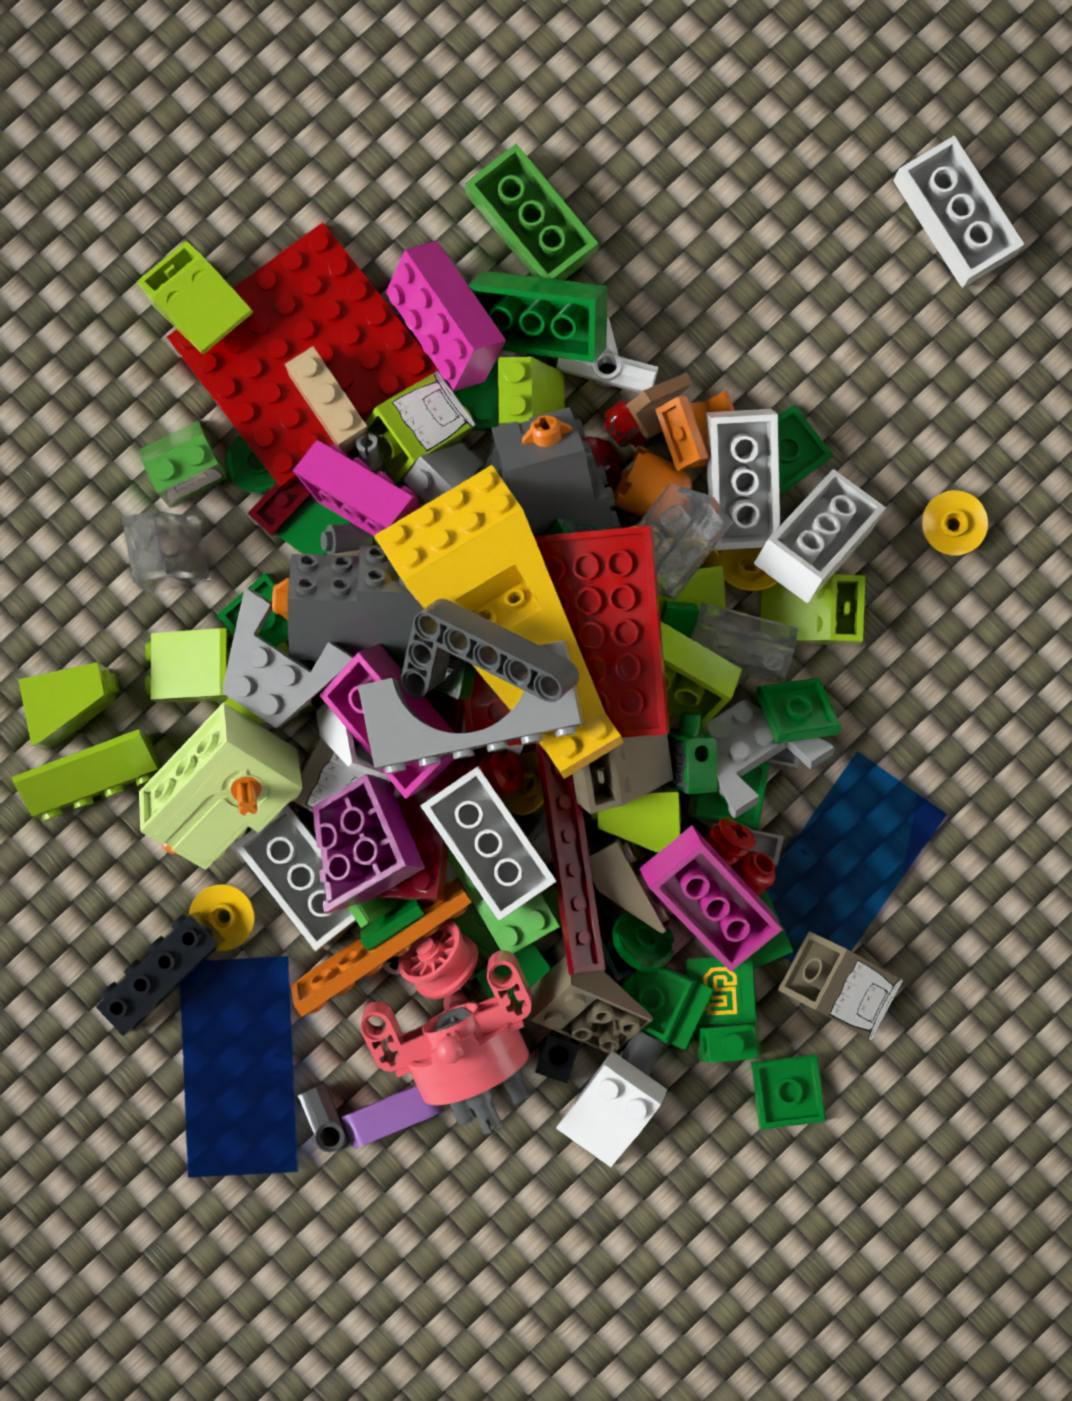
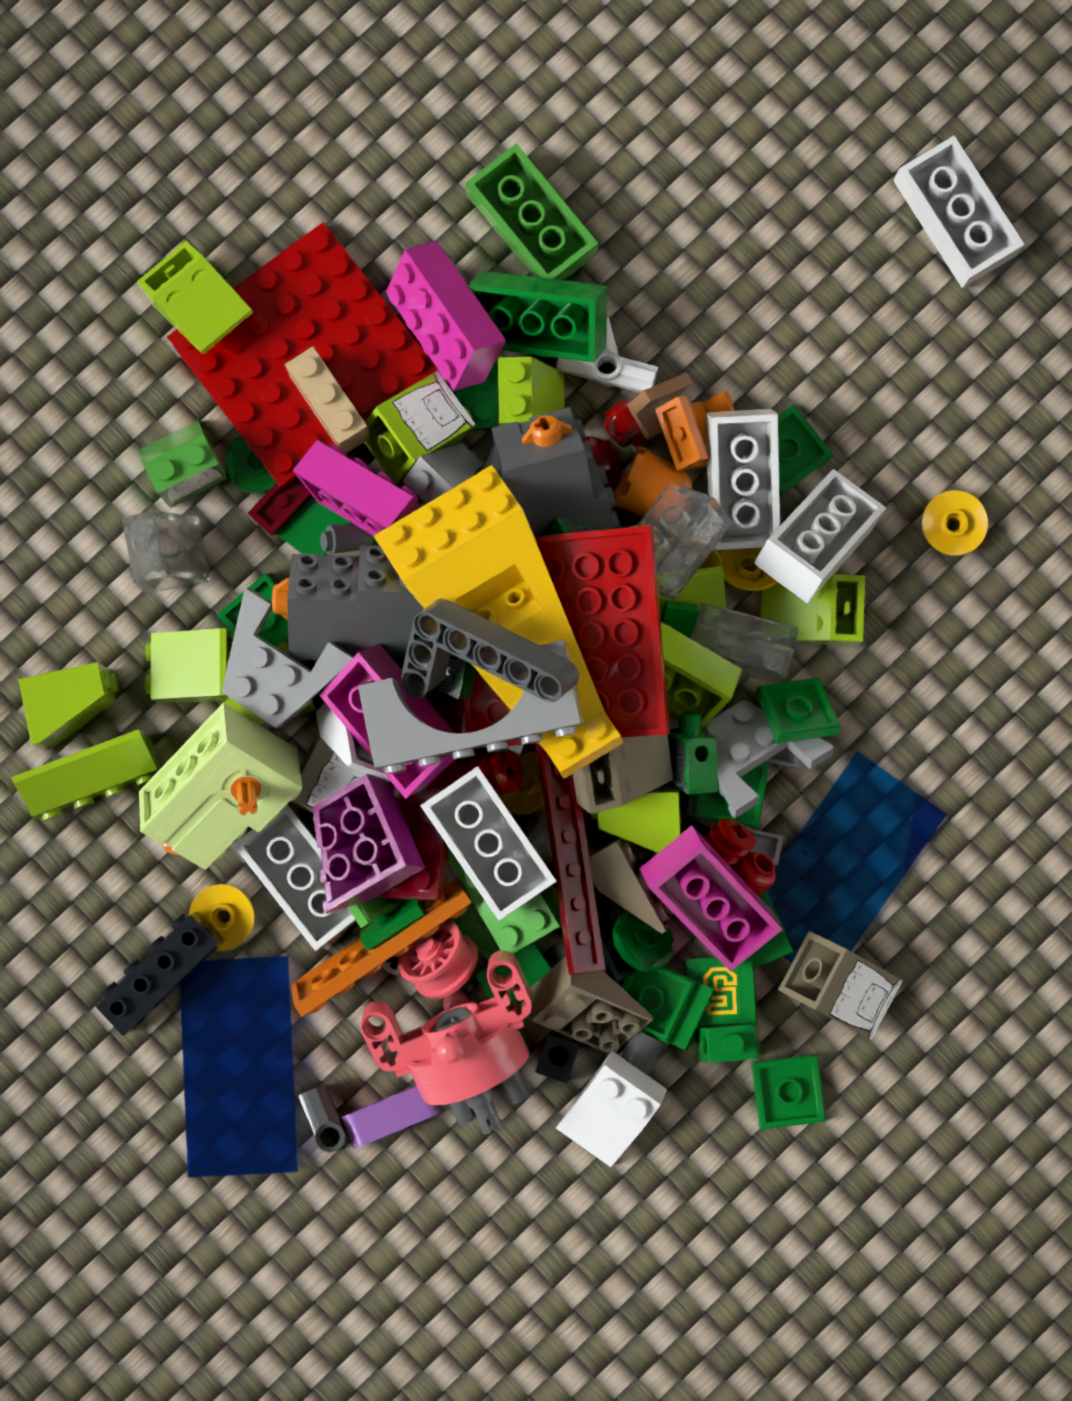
(369, 453): light grey pin -> none

